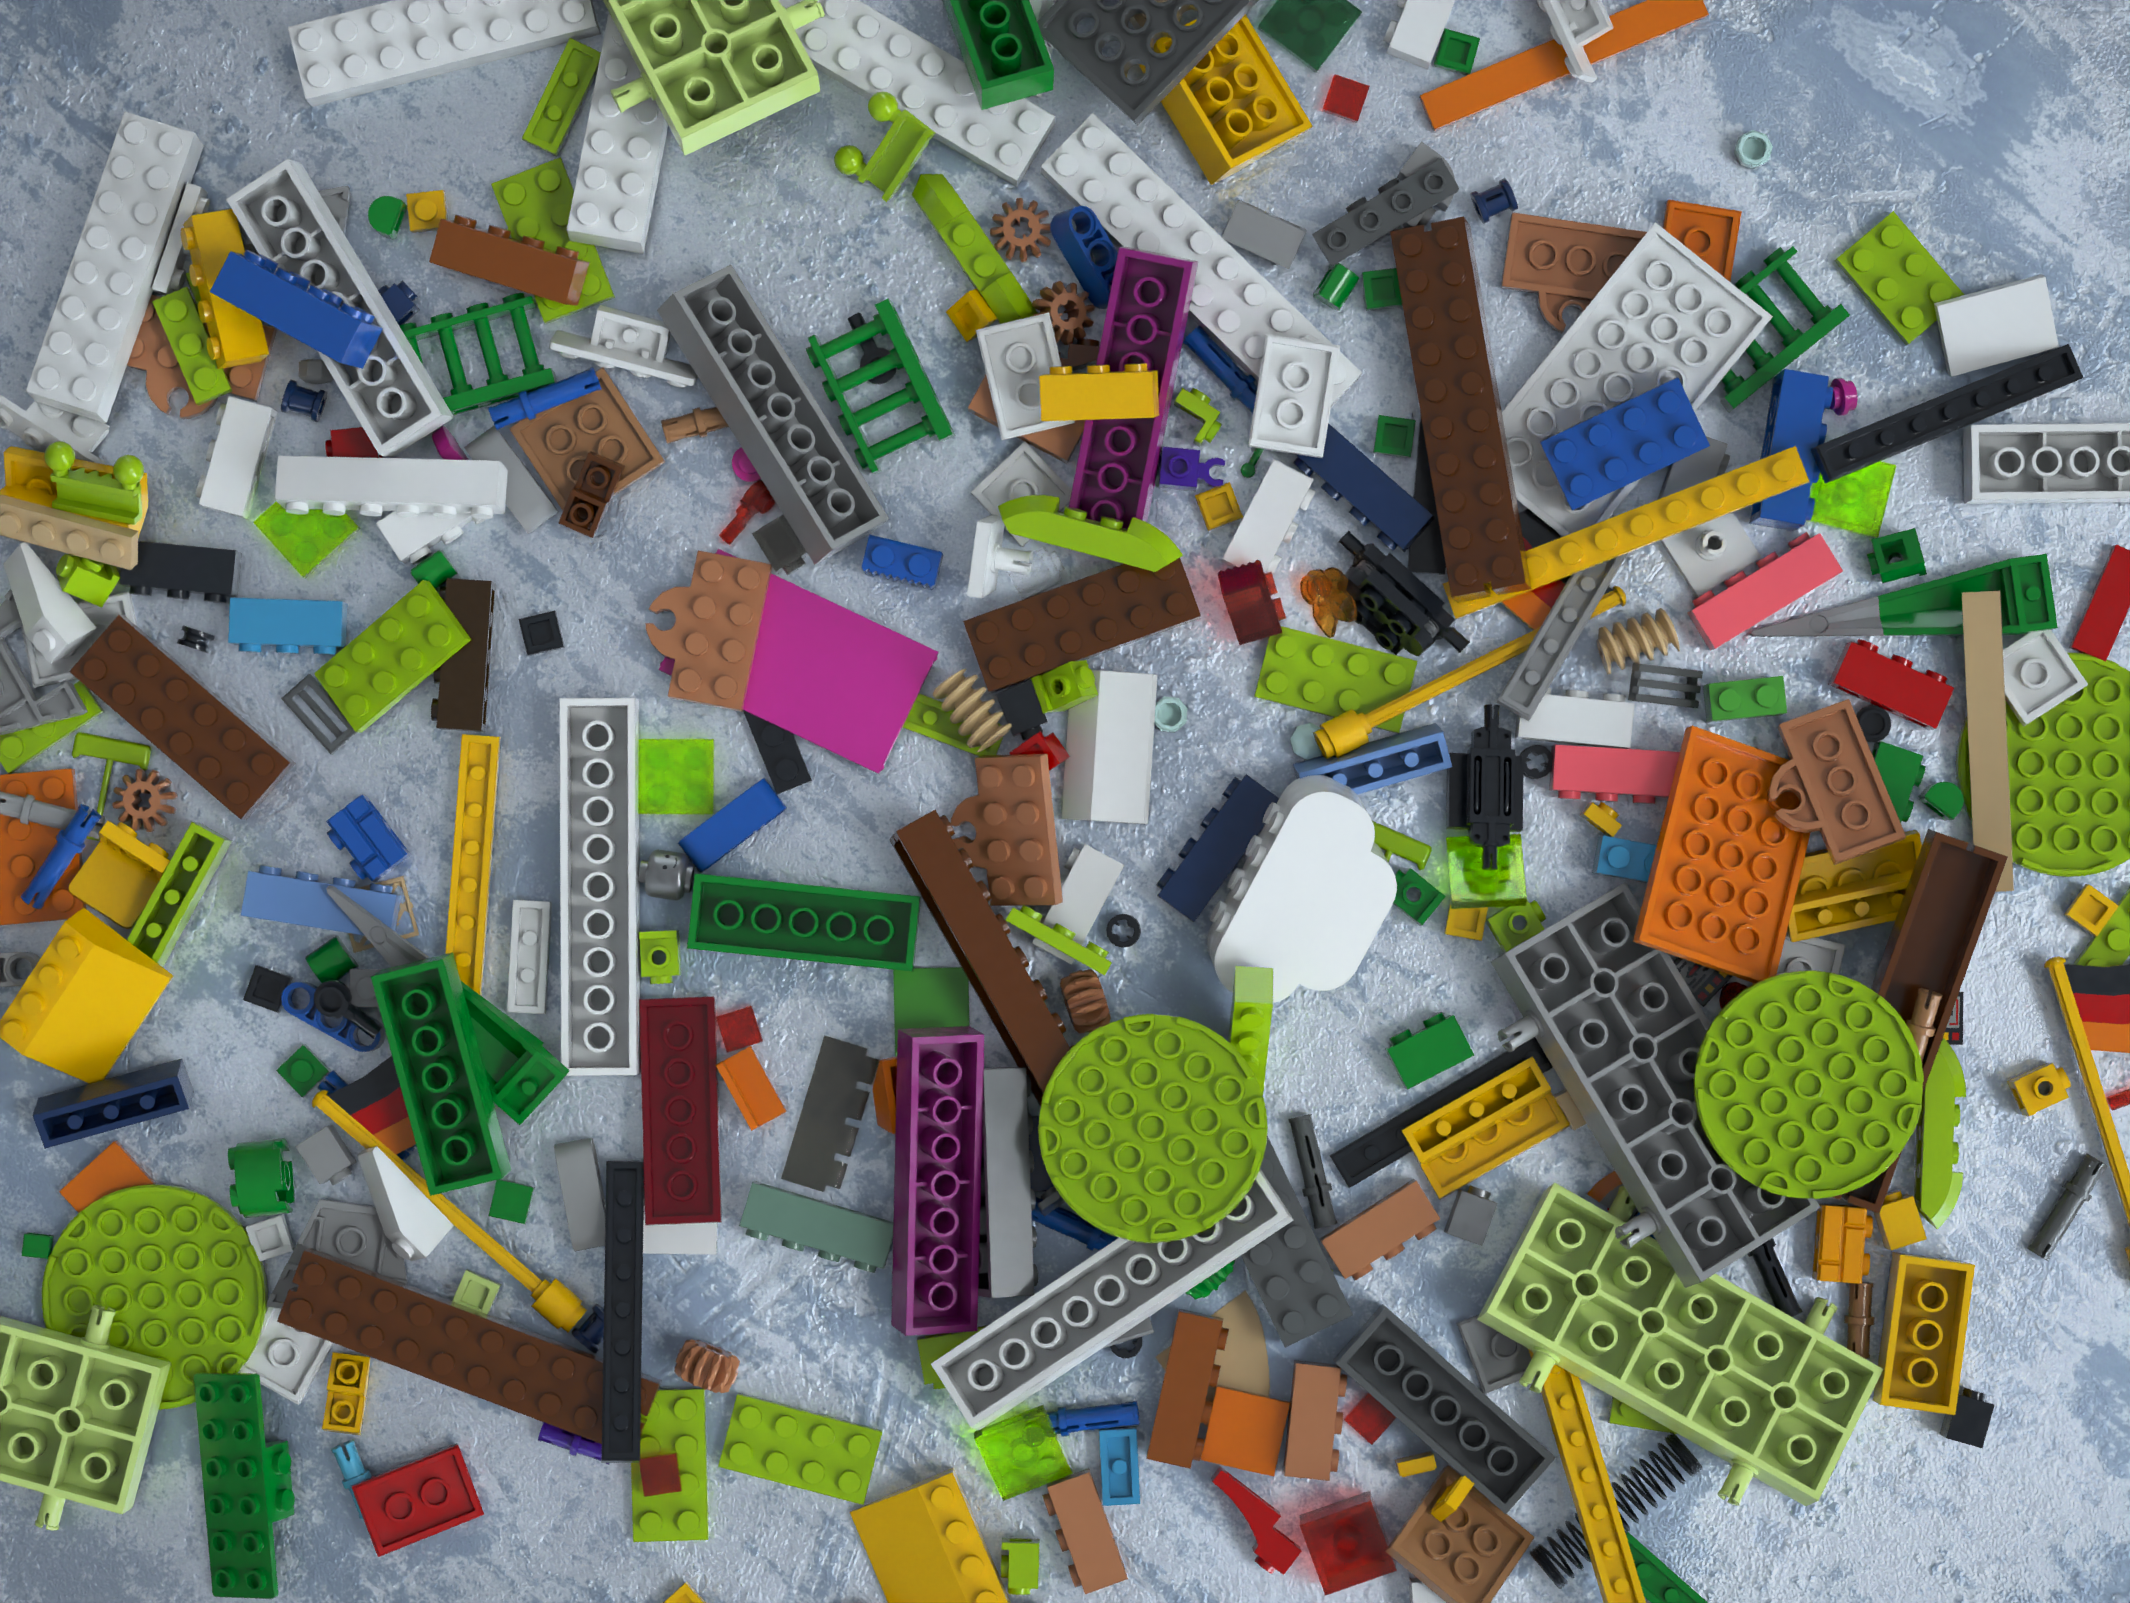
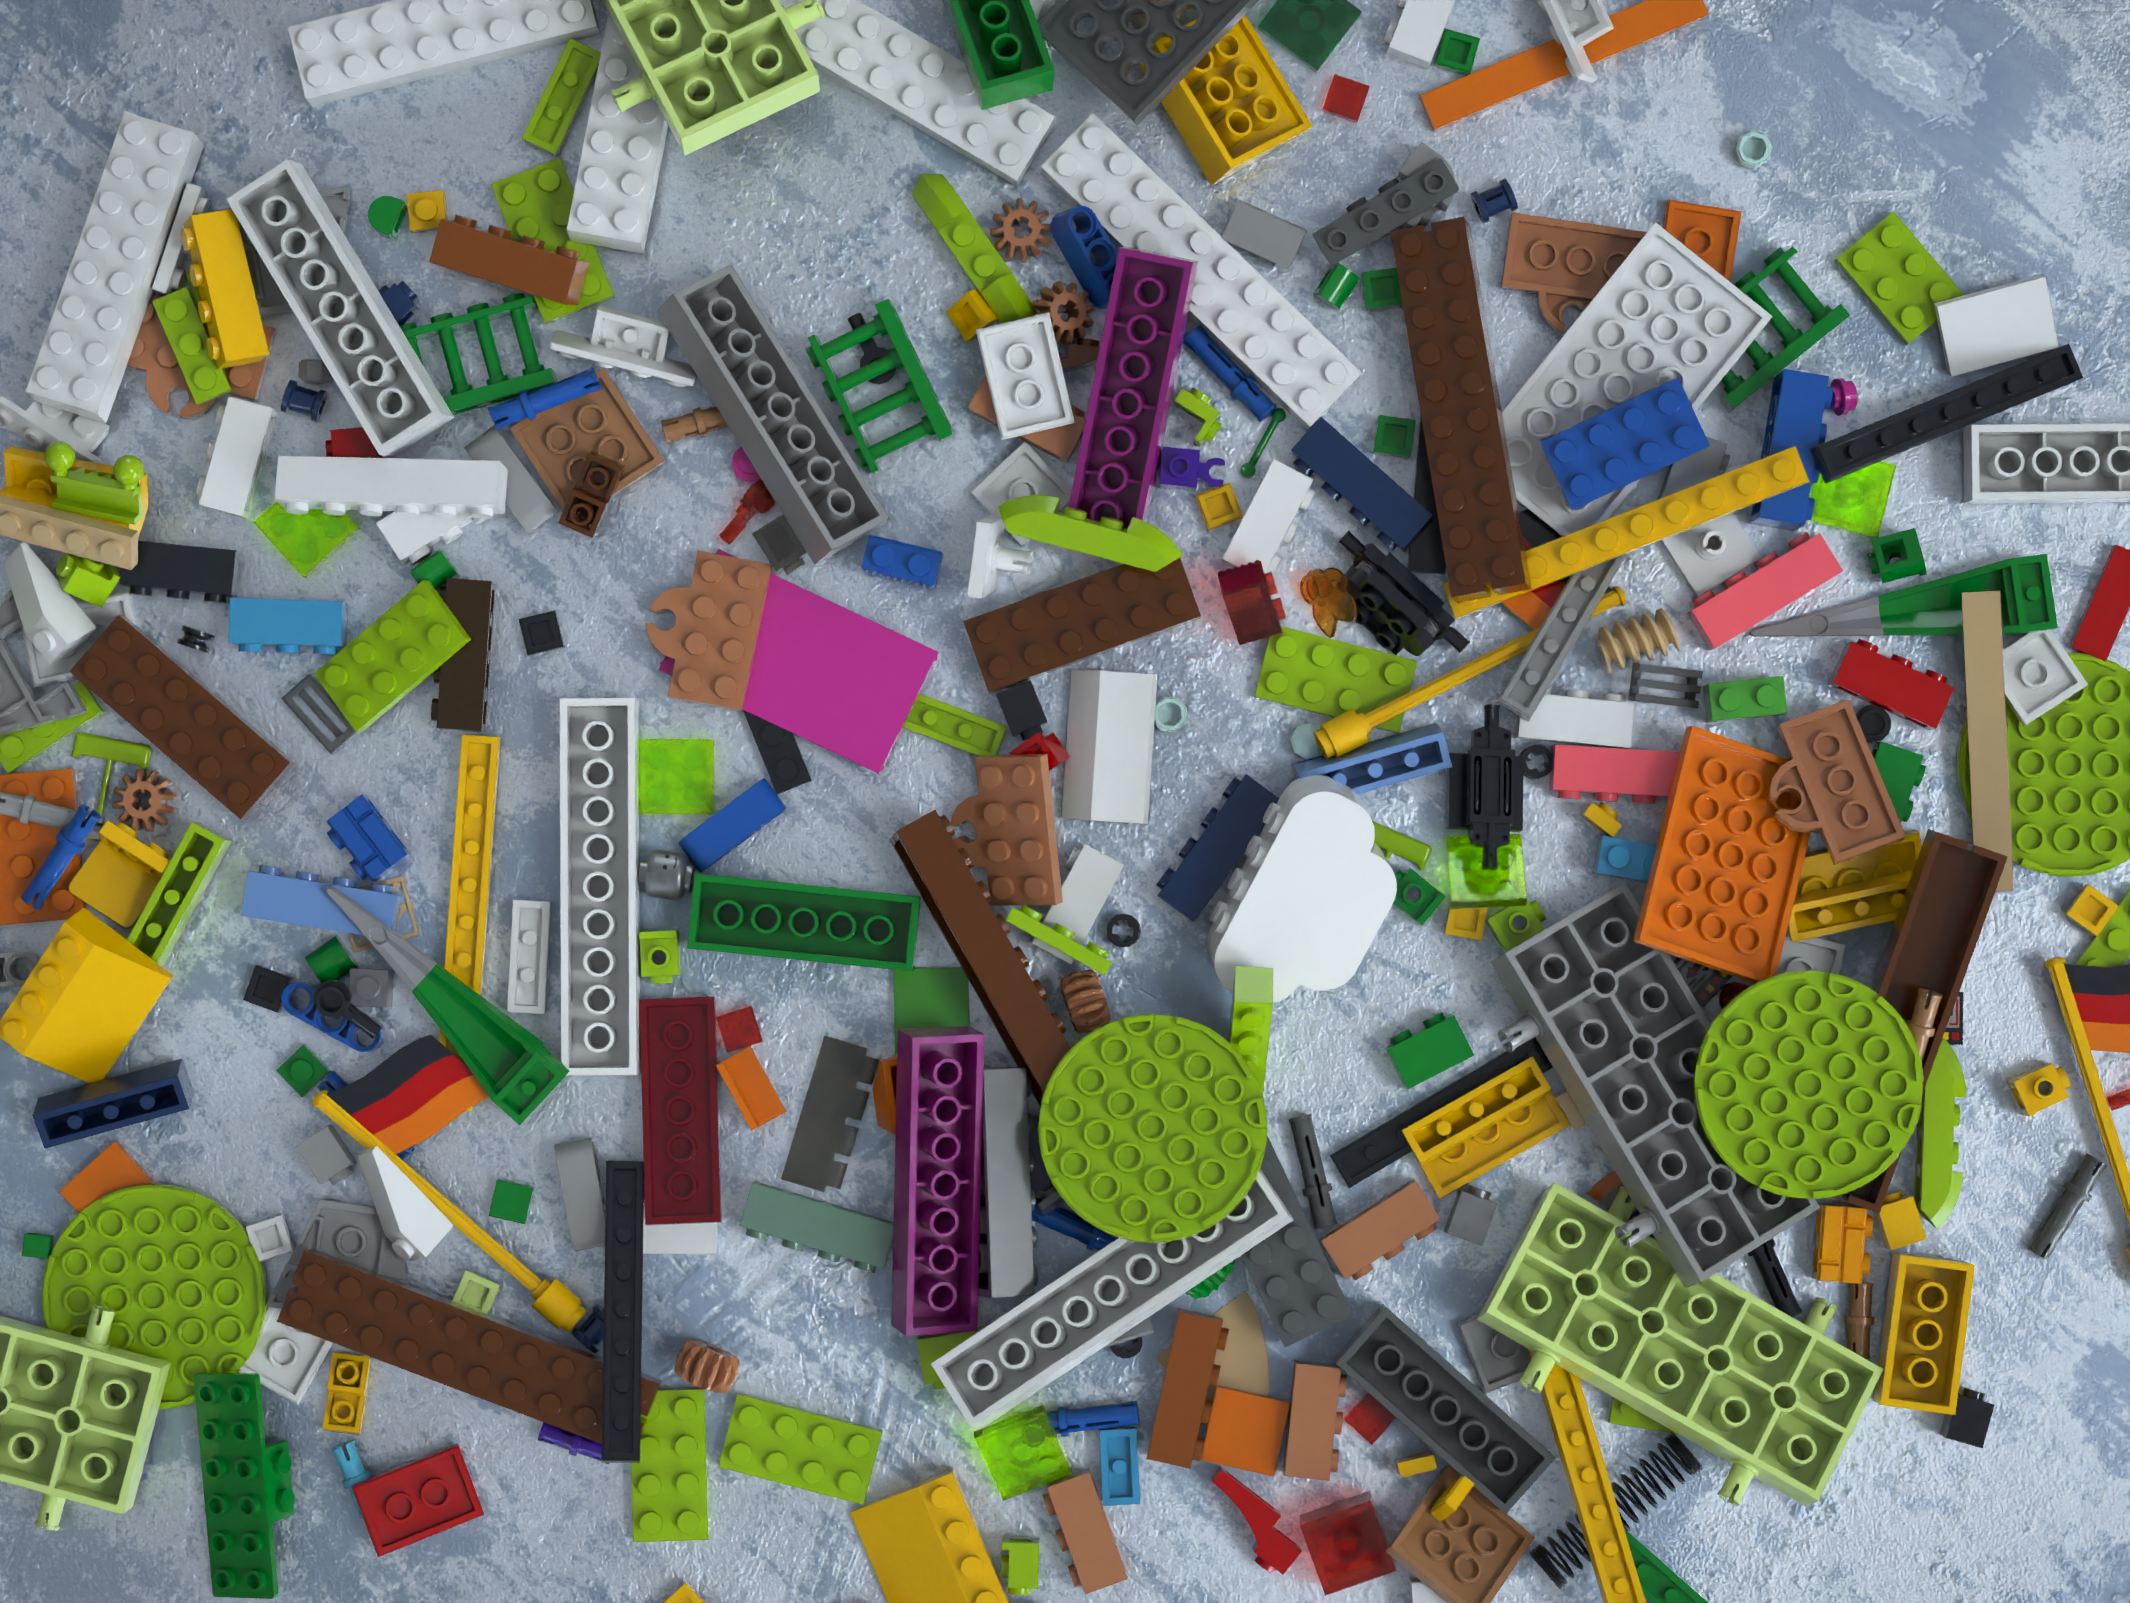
(261, 1178): green brick -> none
(299, 311): blue brick -> none
(441, 1074): green brick -> none
(447, 445): dark pink tile -> none
(660, 1474): clear red tile -> none
(896, 152): lime gear -> none
(971, 710): tan piece -> none
(1065, 686): lime brick -> none
(1099, 393): yellow brick -> none
(1294, 396): white tile -> none
(1943, 799): green brick -> none

